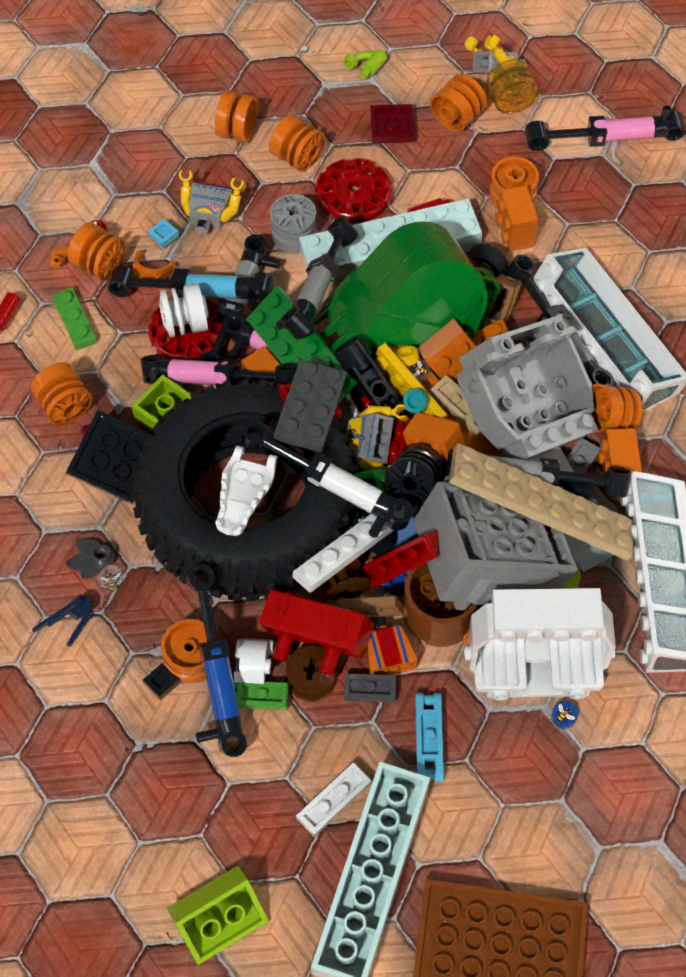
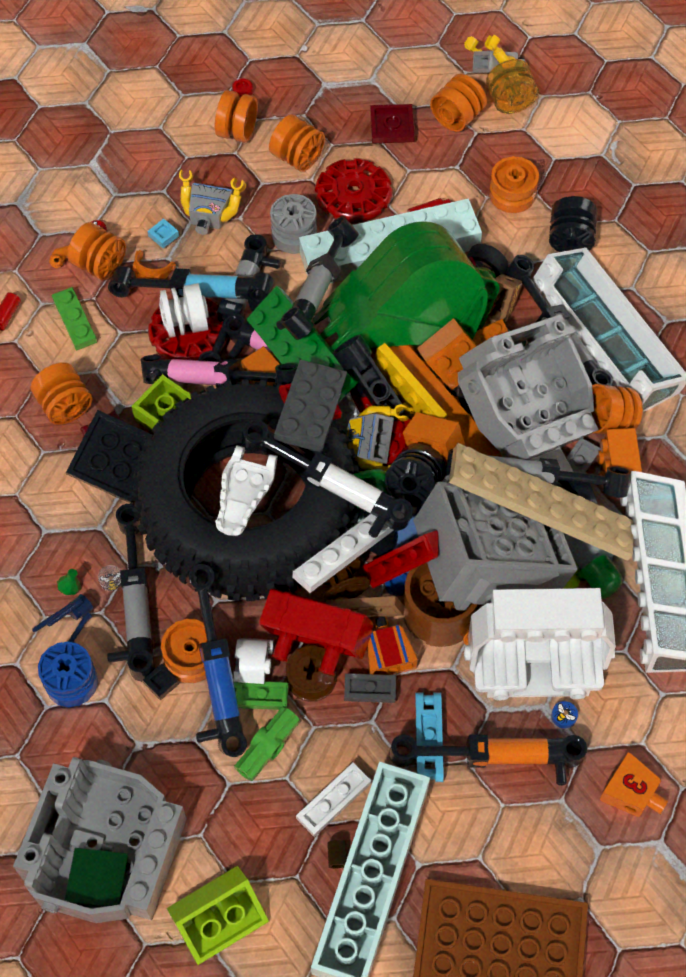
(68, 687): none -> blue wheel
(69, 583): none -> green rock
(89, 558): flat silver plate -> none
(96, 878): none -> dark green tile
(113, 810): none -> light grey piece
(136, 603): none -> black piece
(242, 86): none -> red tile
(267, 743): none -> bright green piece
(336, 854): none -> dark brown hinge
(370, 67): lime plant -> none
(408, 355): yellow tile -> none
(416, 400): teal tile -> none
(420, 370): tile -> none
(452, 399): tan hinge -> none
(484, 750): none -> black piece
(517, 218): orange brick -> none
(573, 224): none -> black wheel
(599, 130): black piece -> none
(602, 574): none -> green helmet
(633, 788): none -> orange torso

